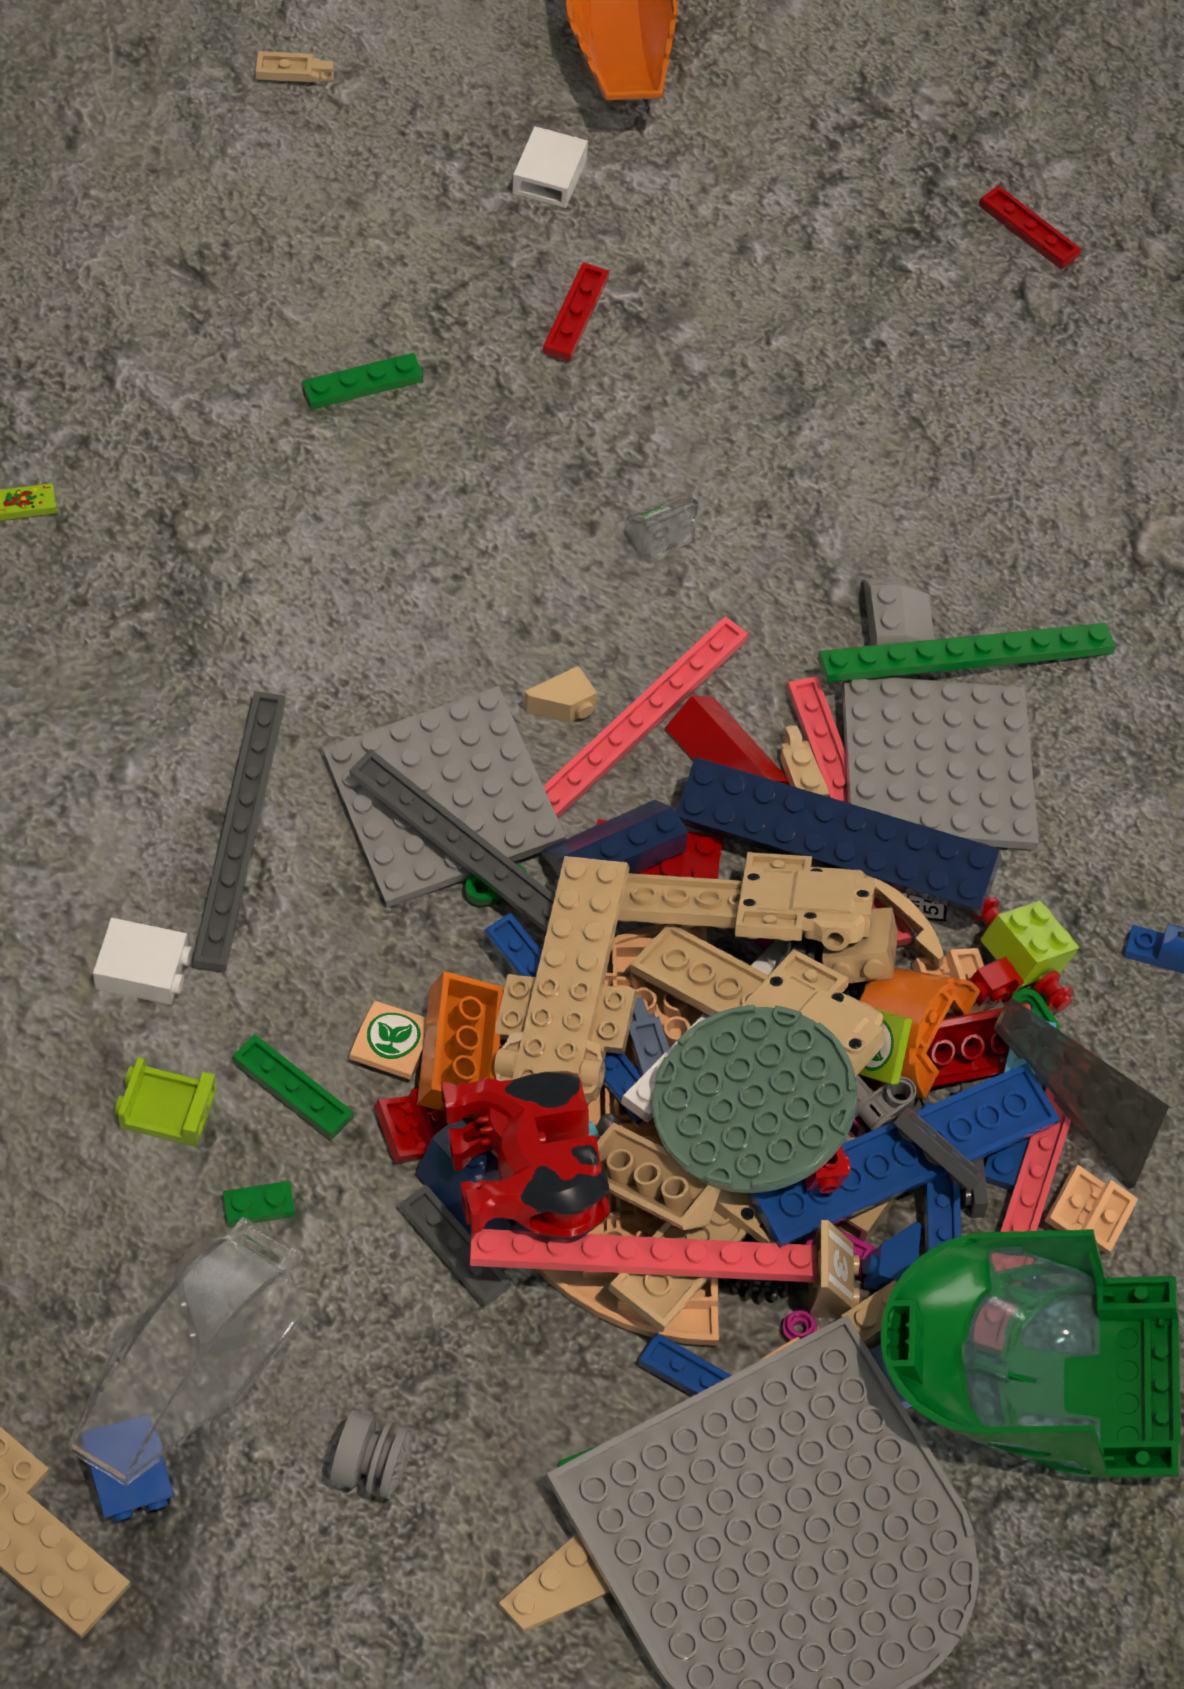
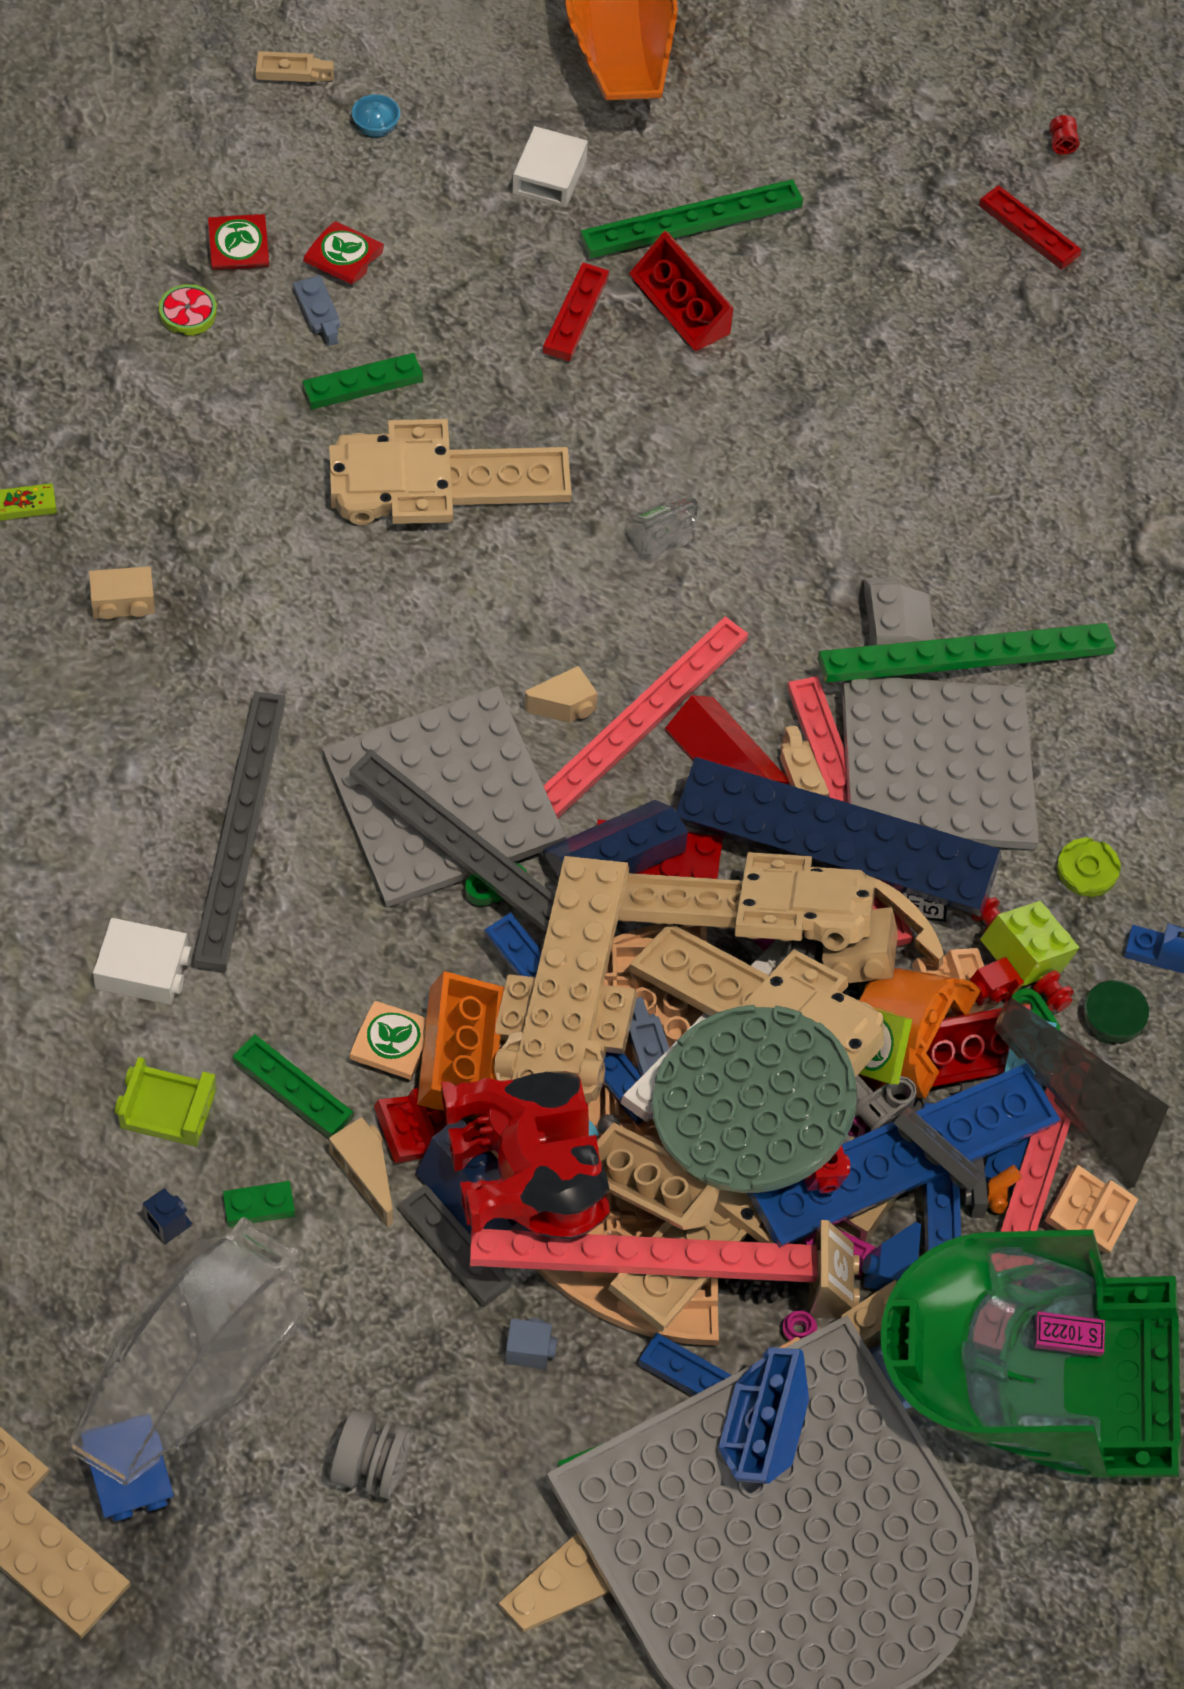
(122, 592): none -> tan brick
(166, 1215): none -> dark blue brick
(187, 309): none -> tile
(238, 241): none -> slope
(318, 308): none -> sand blue hinge
(343, 252): none -> slope
(362, 1159): none -> tan slope
(376, 115): none -> dark azure hat
(423, 478): none -> tan piece
(530, 1343): none -> sand blue brick
(683, 293): none -> red slope
(691, 218): none -> green plate
(766, 1416): none -> blue wedge
(998, 1188): none -> orange arm
(1064, 134): none -> red wheel
(1069, 1334): none -> dark pink tile
(1088, 867): none -> lime tile
(1115, 1011): none -> dark green tile

